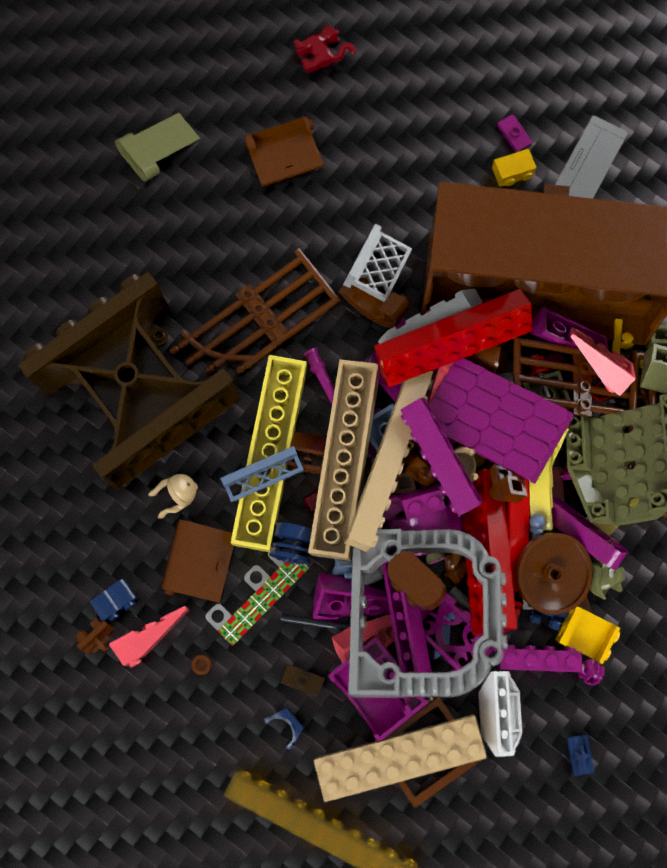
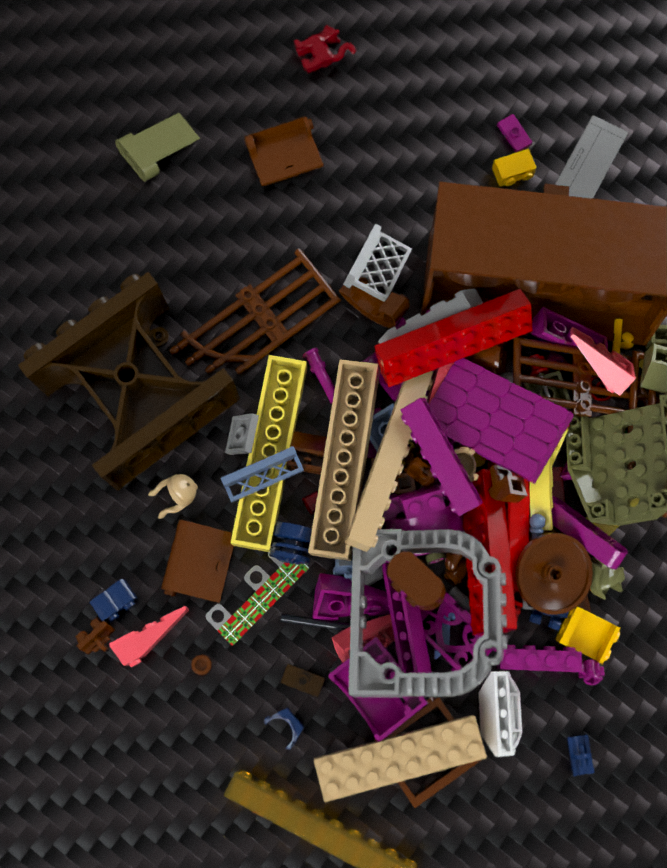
(242, 434): none -> light grey tile

